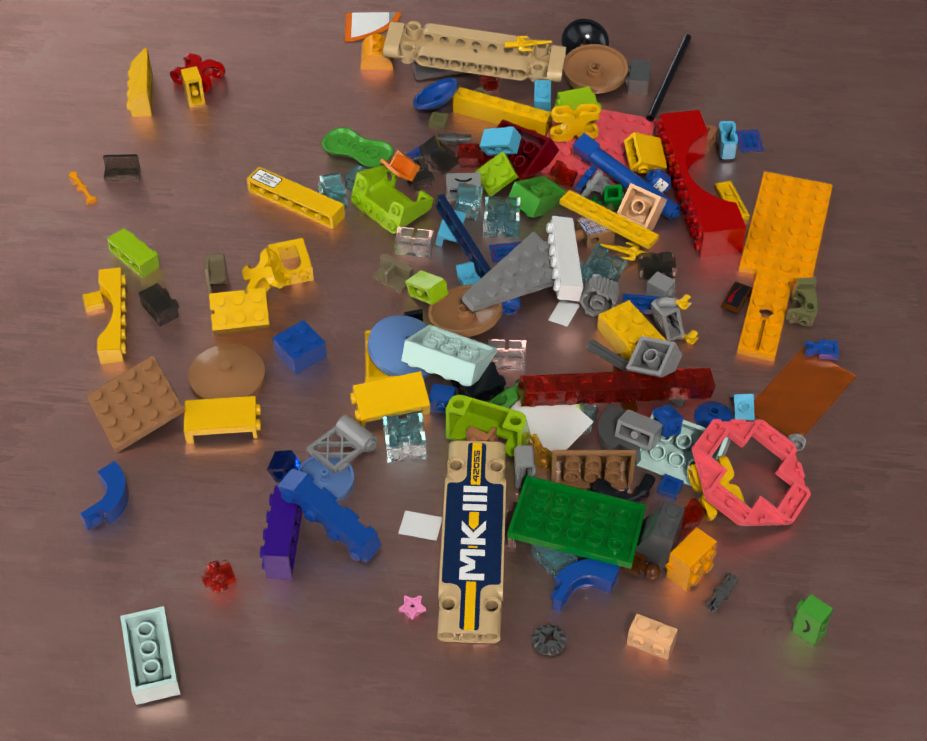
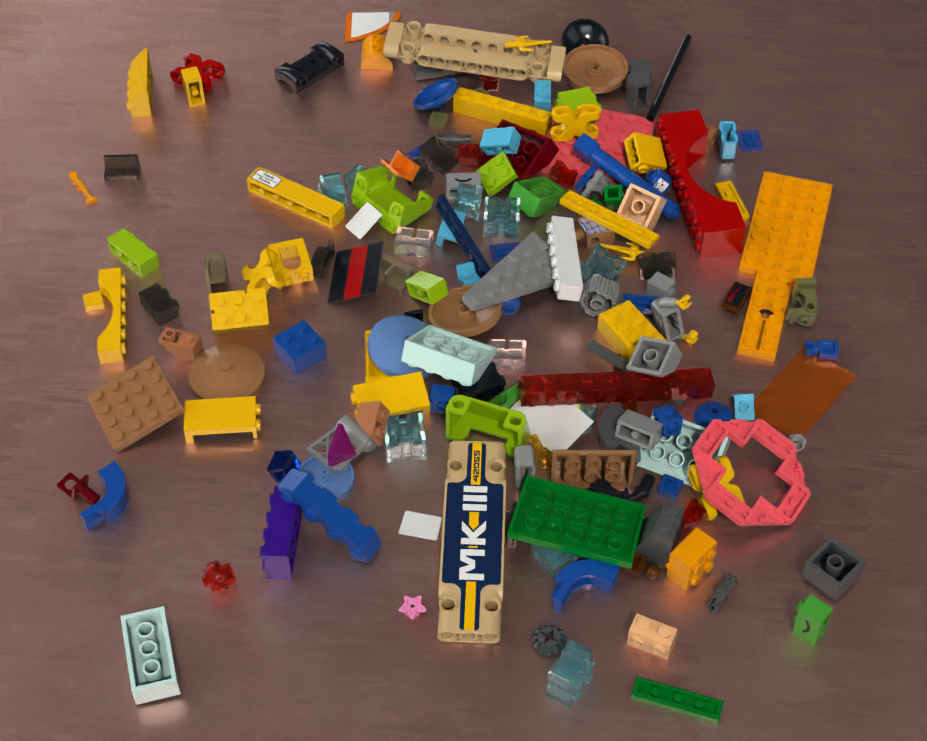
(80, 488): none -> dark red bracket
(181, 344): none -> nougat slope
(311, 68): none -> black piece
(322, 259): none -> clear smoke panel
(340, 447): none -> magenta slope
(350, 144): bright green plate -> none
(355, 272): none -> black sticker
(363, 220): none -> white sticker
(373, 420): none -> nougat slope
(474, 434): nougat bracket -> none
(564, 312): white sticker -> none
(570, 673): none -> clear light blue brick
(637, 91): none -> dark grey piece
(677, 700): none -> green tile
(833, 568): none -> dark grey brick

